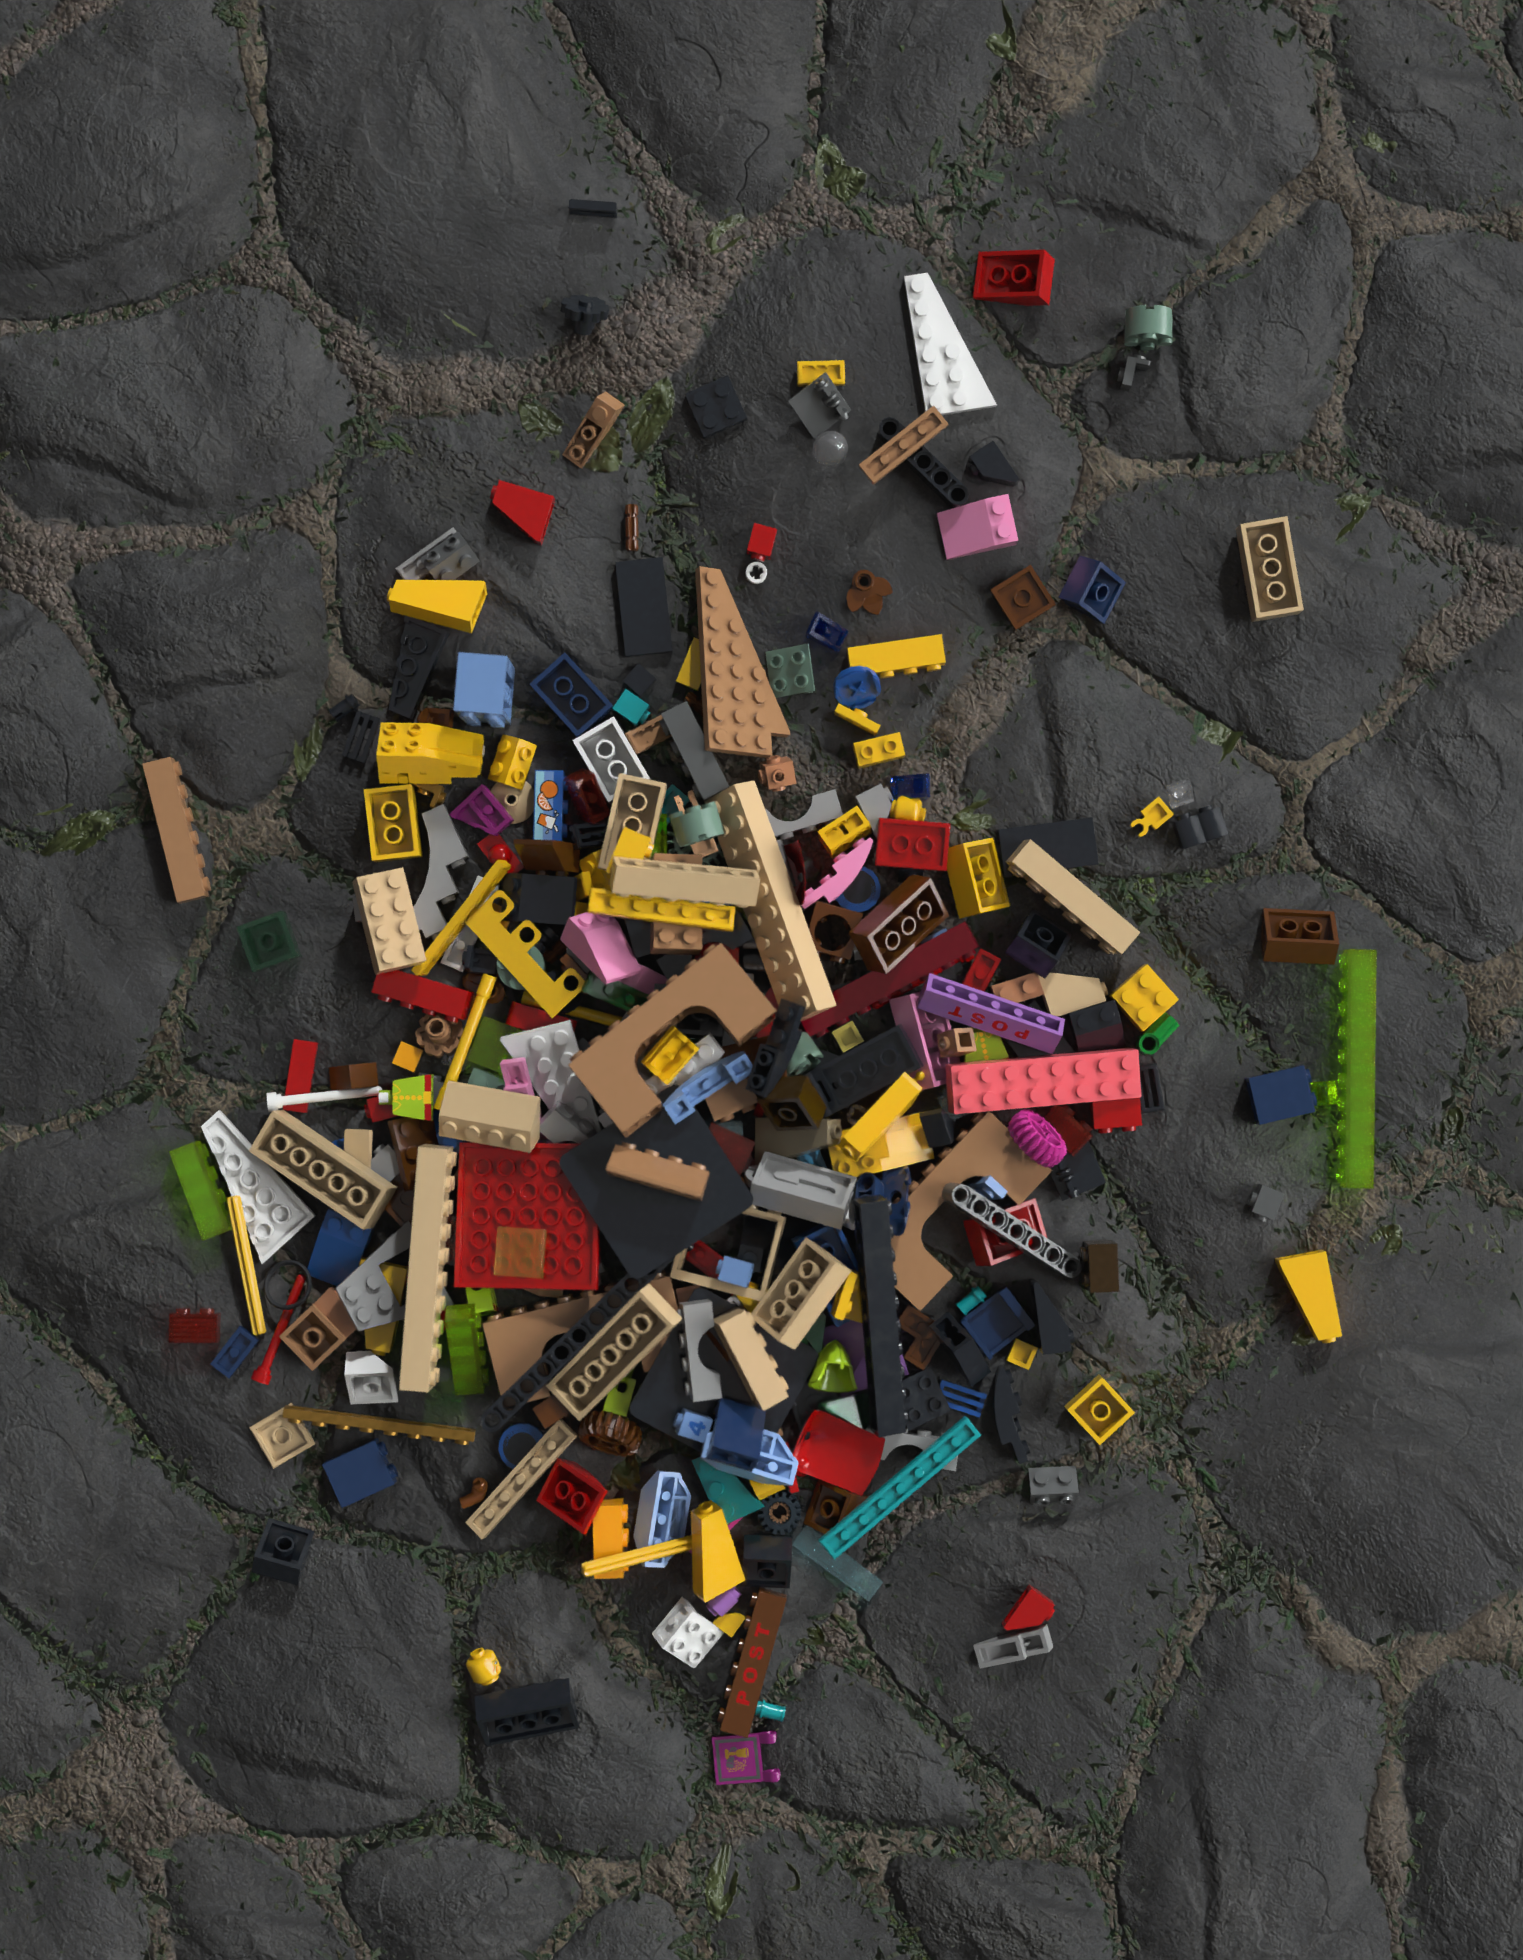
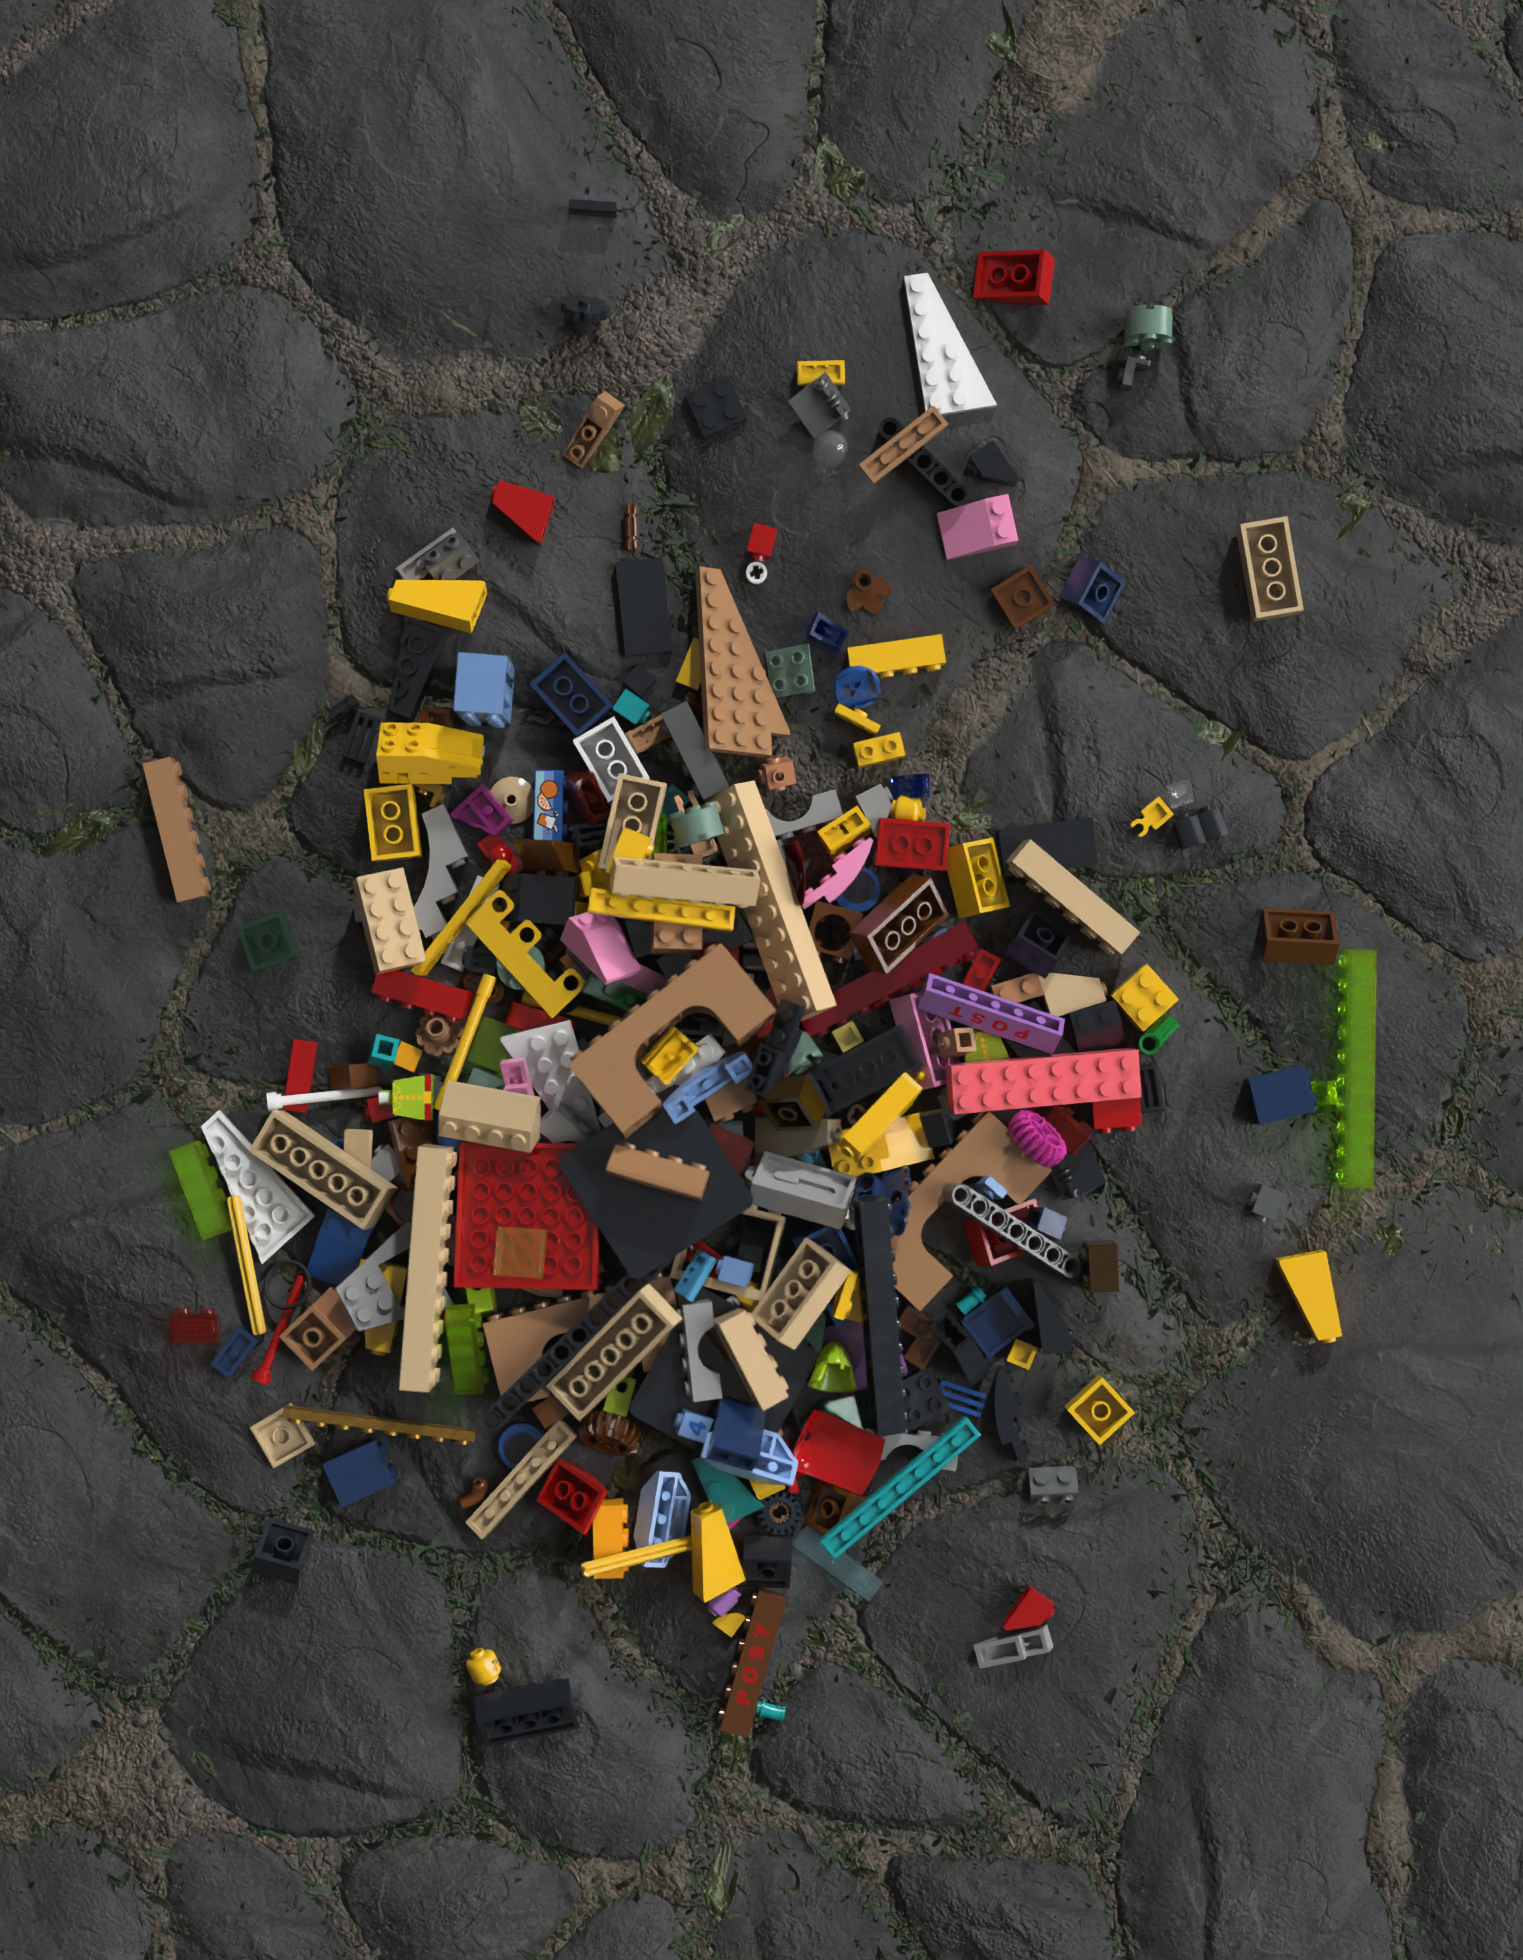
(369, 1379): white slope -> none
(383, 1051): none -> teal brick
(512, 761): yellow bracket -> none
(686, 1633): white bracket -> none
(695, 1275): none -> dark azure plate
(740, 1758): magenta flag -> none
(1047, 1222): none -> brick

